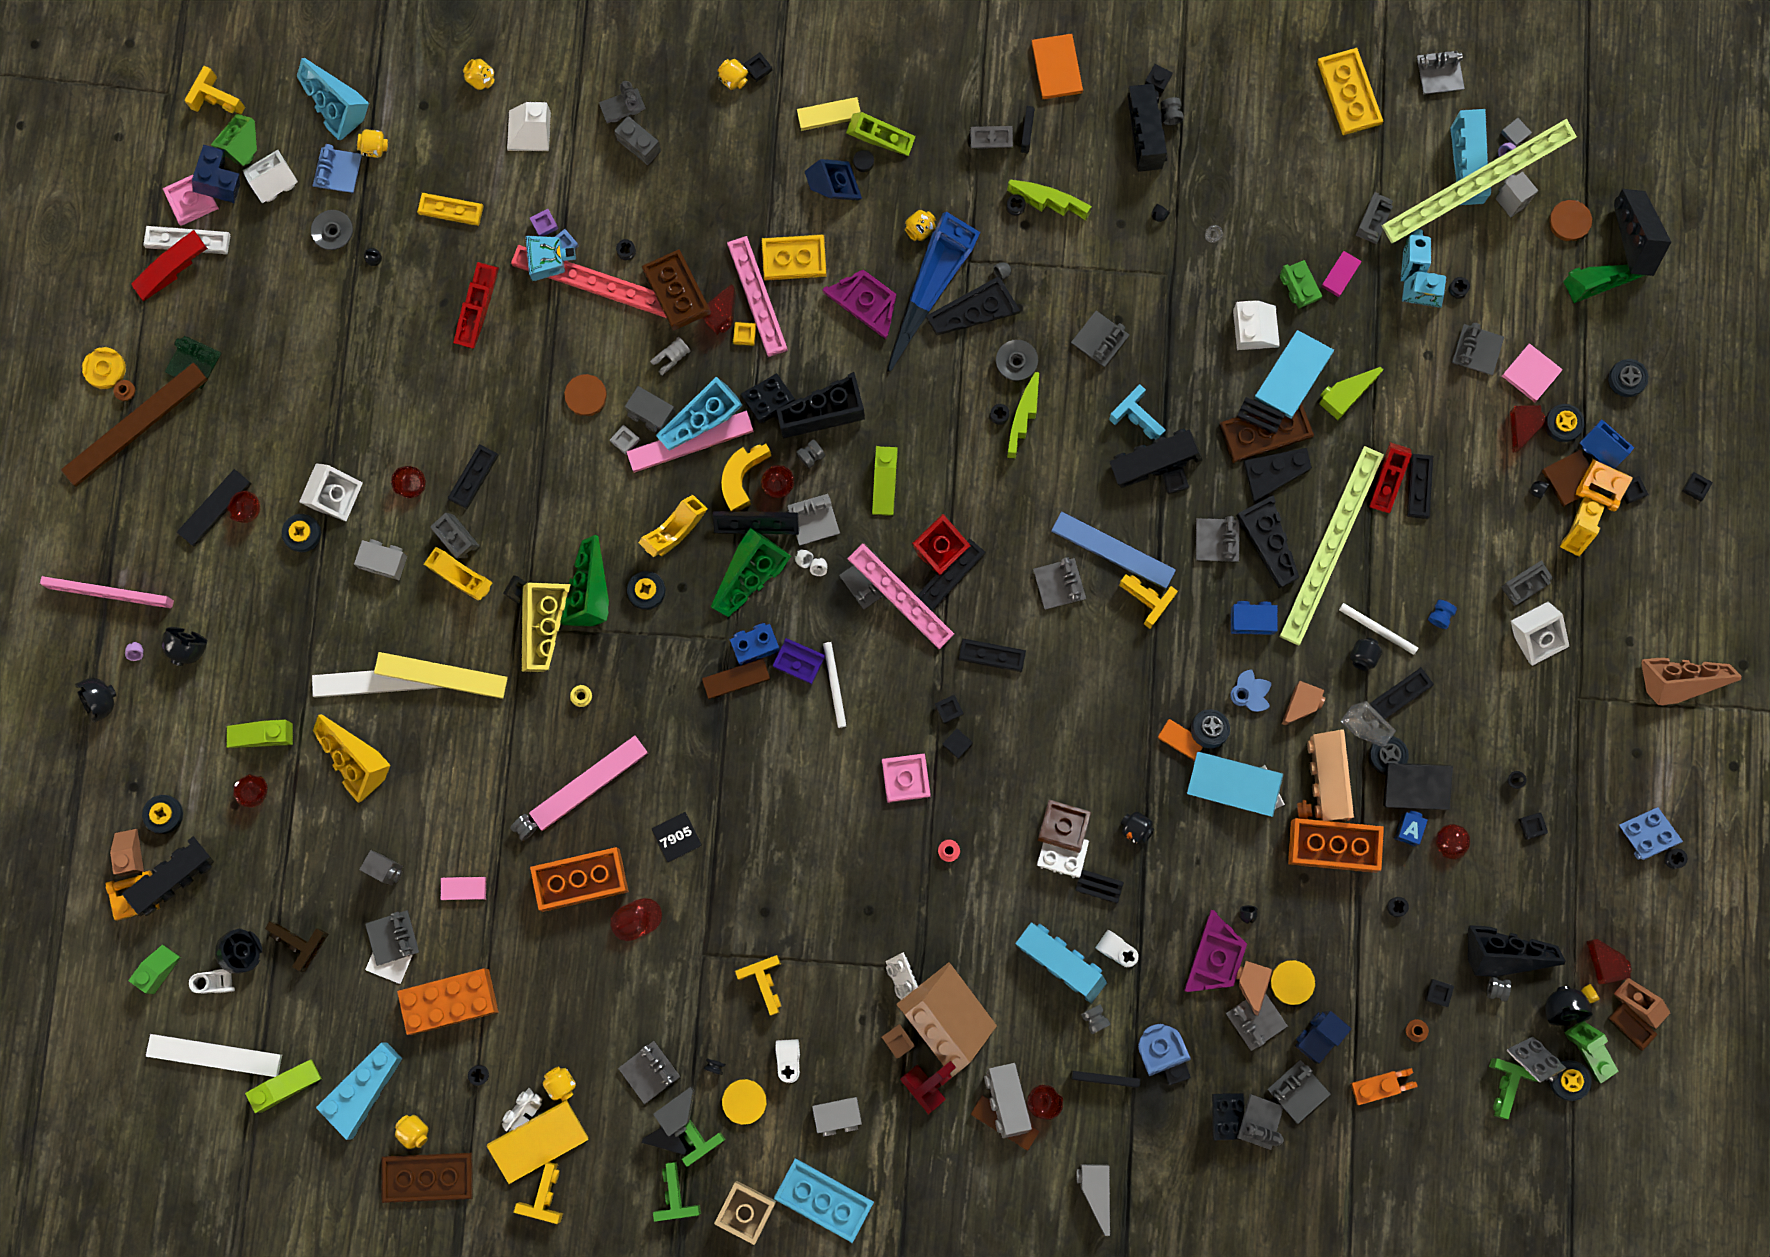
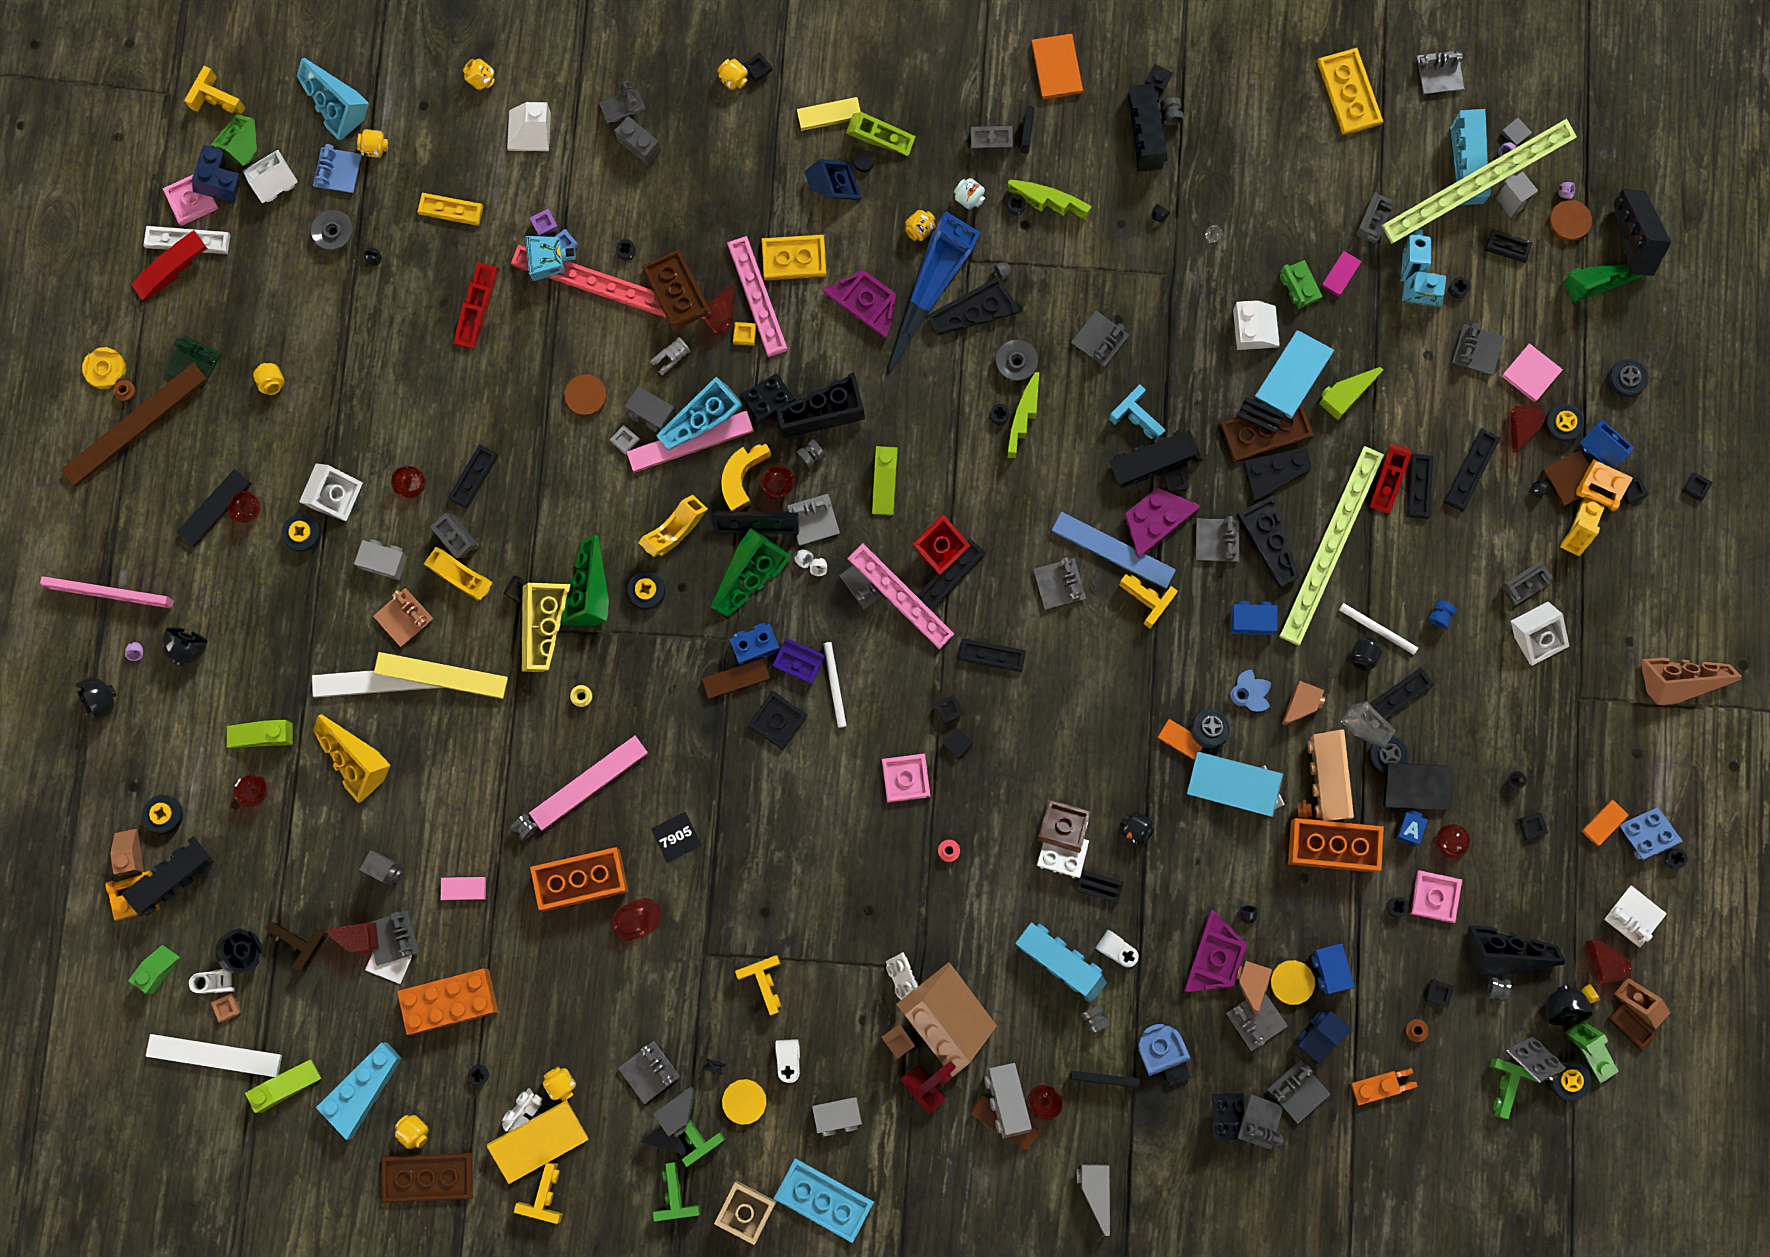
(225, 1007): none -> nougat tile
(268, 378): none -> yellow head
(356, 938): none -> clear red slope
(403, 617): none -> nougat hinge
(777, 720): none -> black tile
(969, 193): none -> light aqua head
(1156, 518): none -> magenta wing
(1332, 968): none -> blue brick
(1436, 896): none -> bright pink tile
(1472, 470): none -> black tile
(1506, 253): none -> black tile
(1567, 191): none -> lavender hinge
(1605, 823): none -> orange tile
(1635, 916): none -> white hinge

